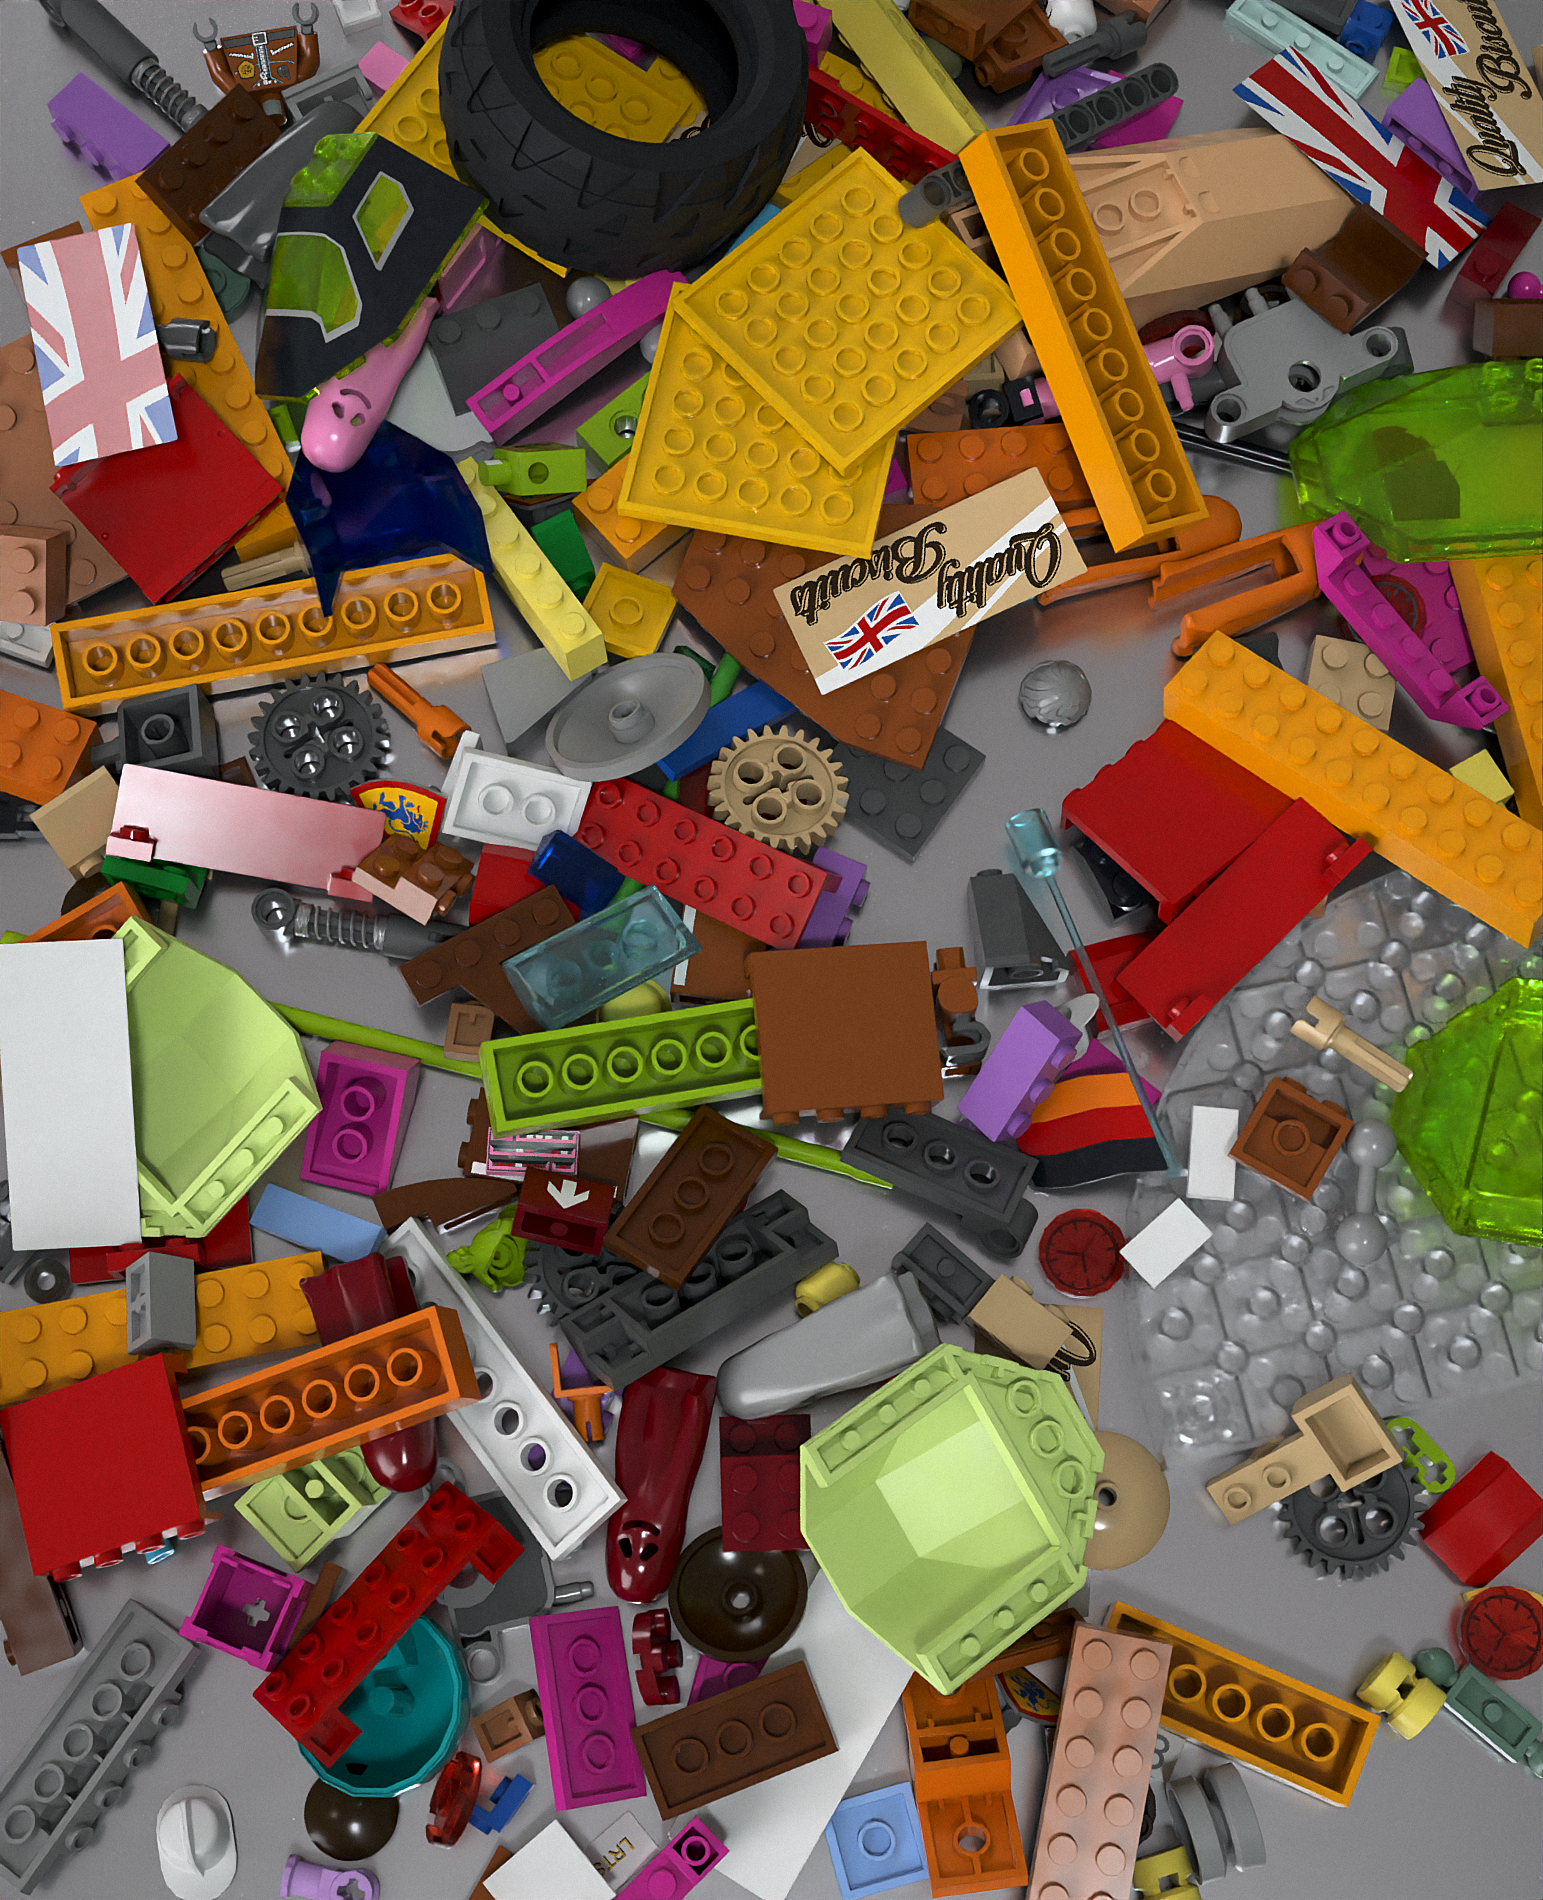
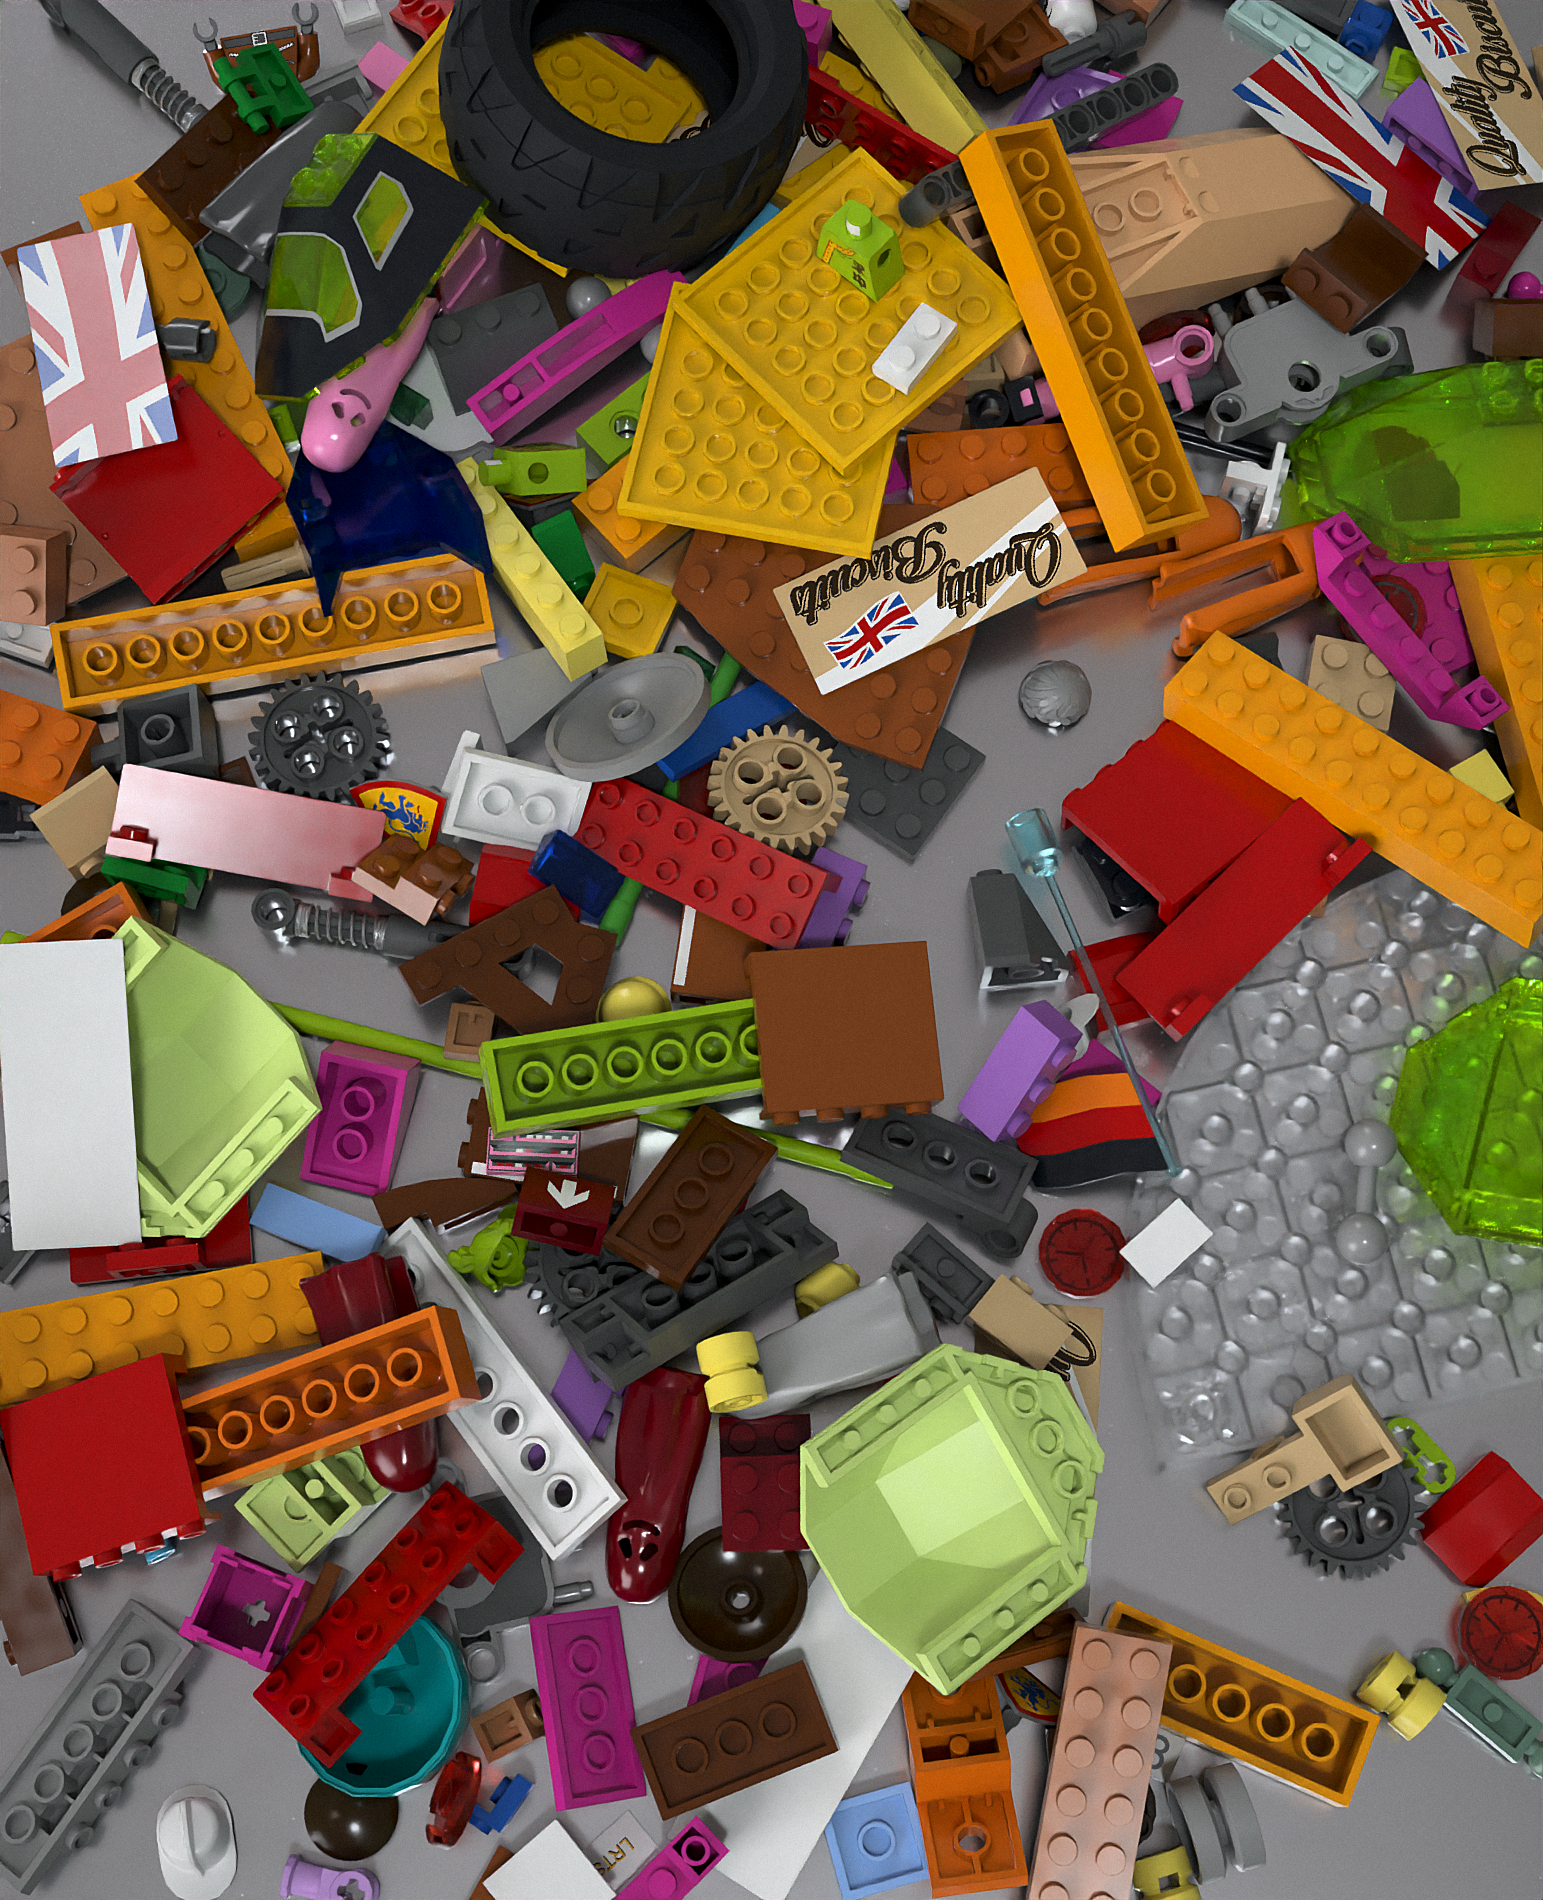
(35, 1274): clear smoke plate -> none
(104, 128): medium lavender brick -> none
(160, 1304): light grey hinge -> none
(273, 82): none -> green plate
(411, 407): none -> clear green plate
(434, 723): orange piece -> none
(584, 1399): orange bracket -> none
(600, 958): clear light blue slope -> none
(658, 1657): dark red plate -> none
(730, 1364): none -> light yellow wheel
(856, 243): none -> lime torso
(915, 348): none -> white plate
(955, 1010): dark orange hips -> none
(1139, 1507): tan dish -> none
(1211, 1139): white tile -> none
(1256, 489): none -> white bracket
(1291, 1137): dark orange plate -> none
(1334, 1034): tan piece -> none

